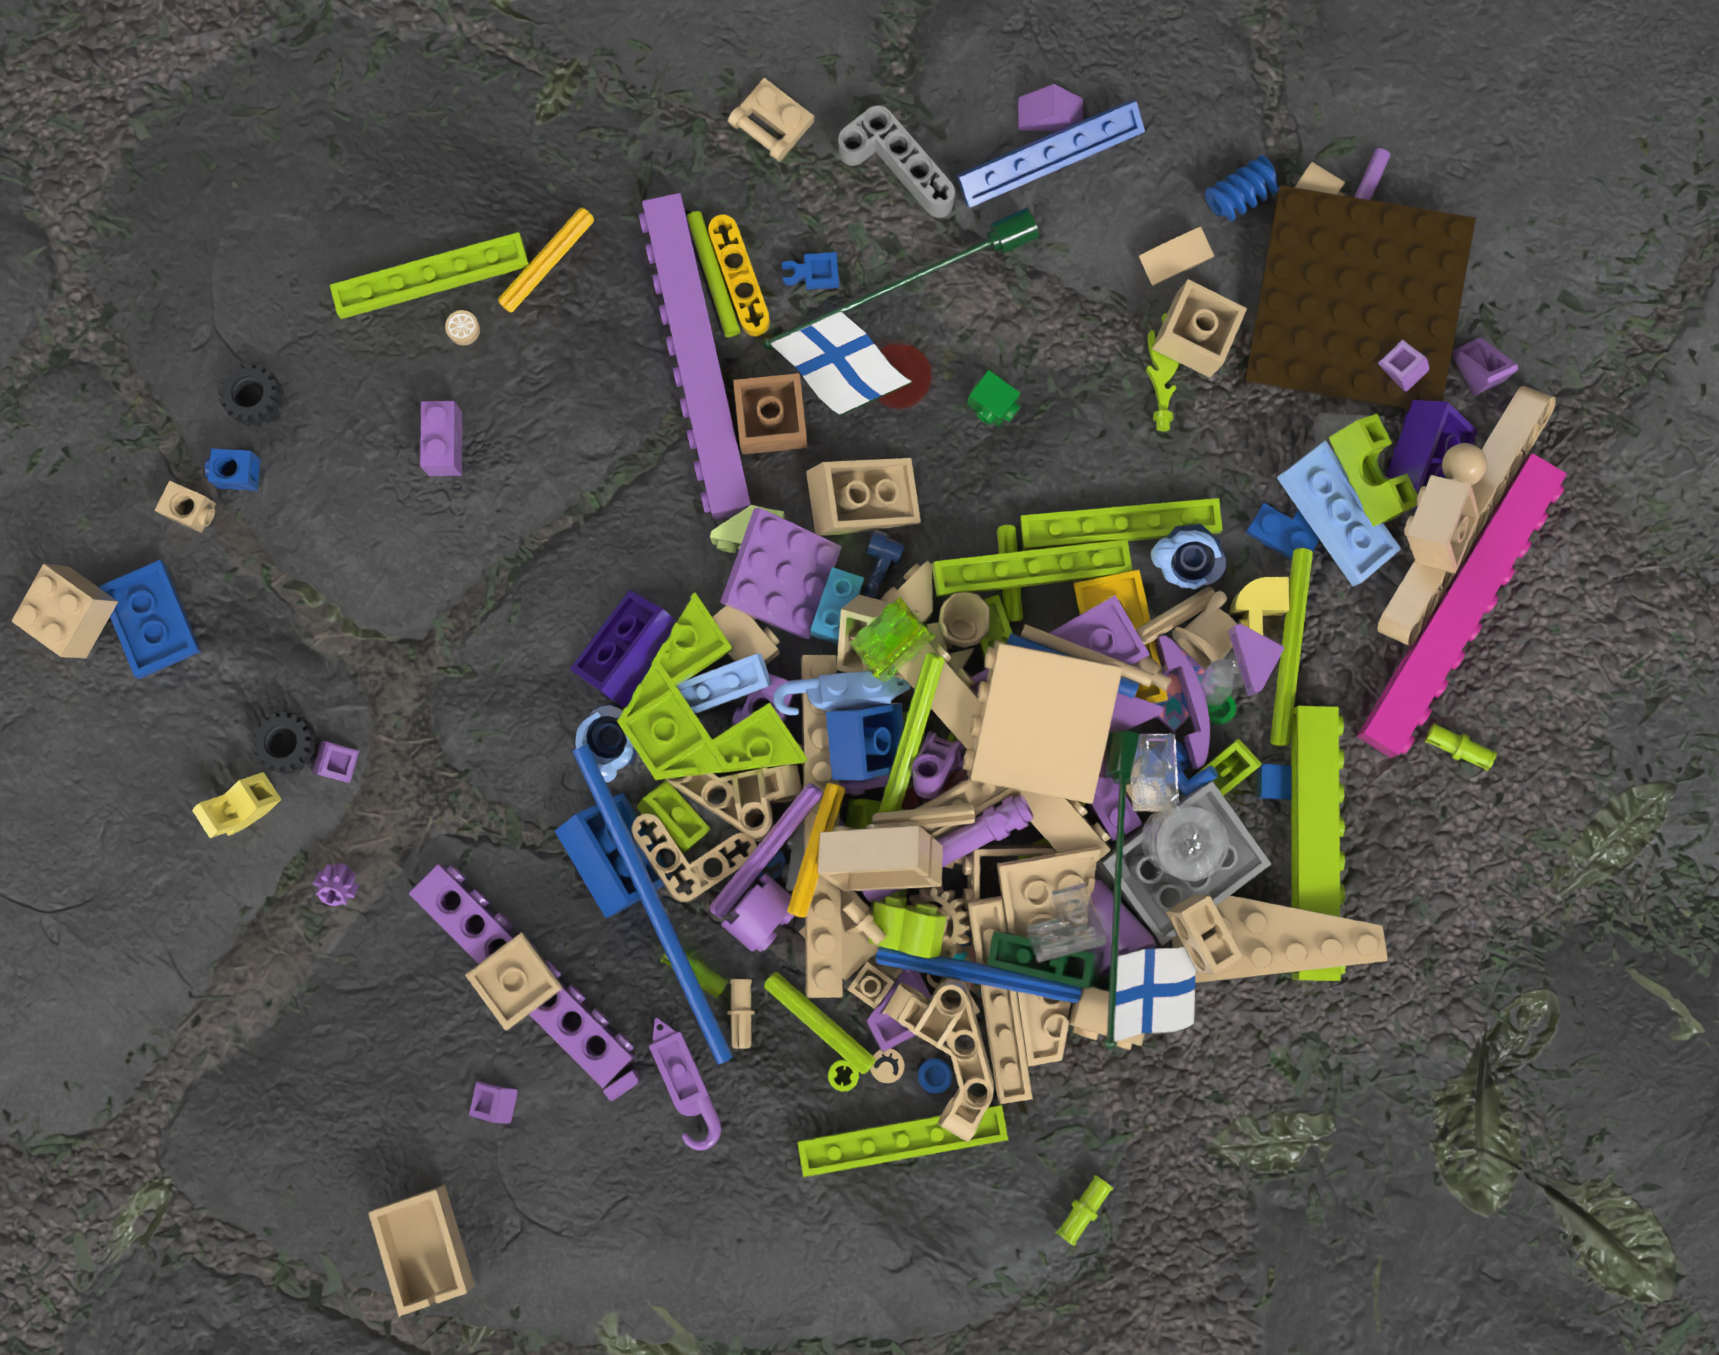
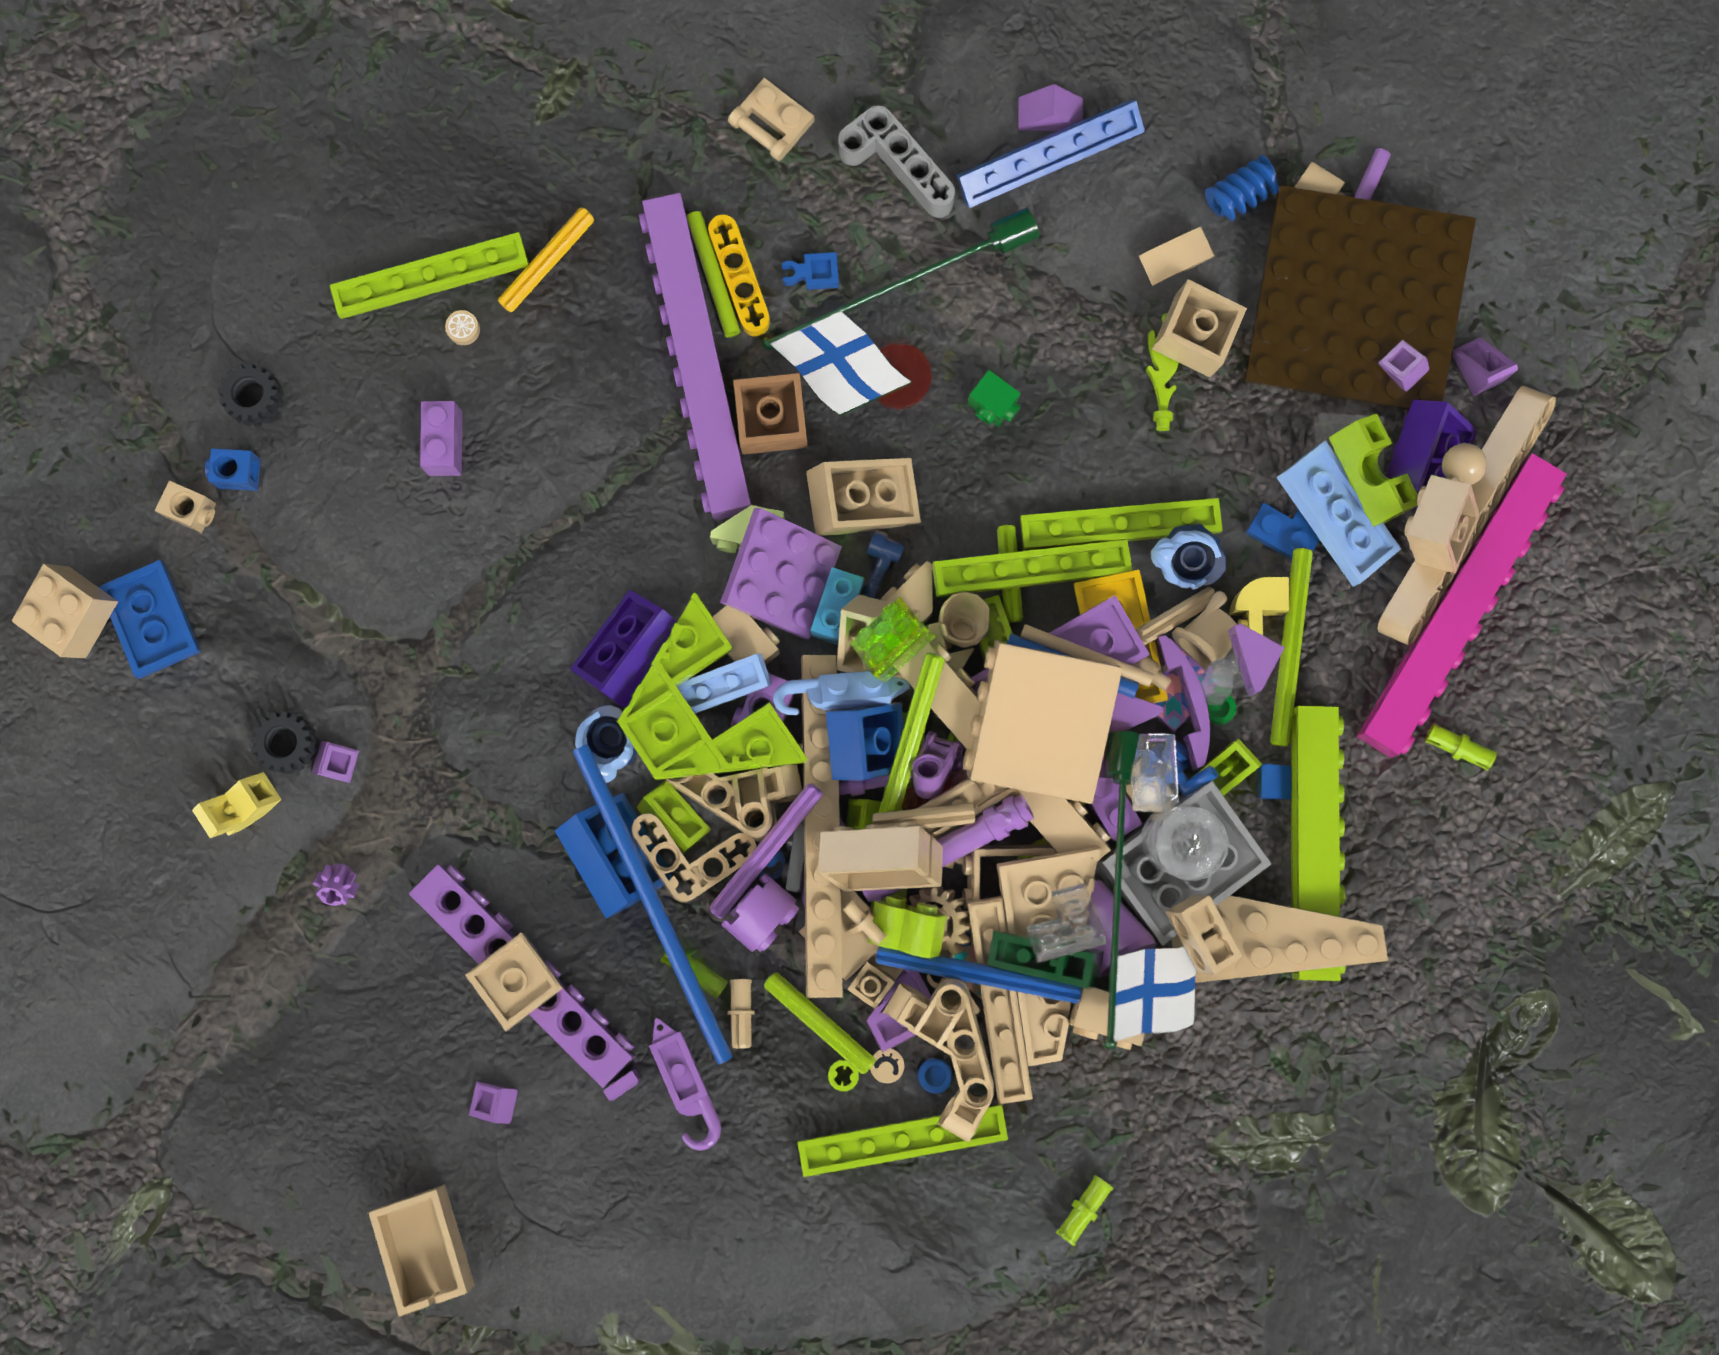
(808, 872): yellow axle -> none

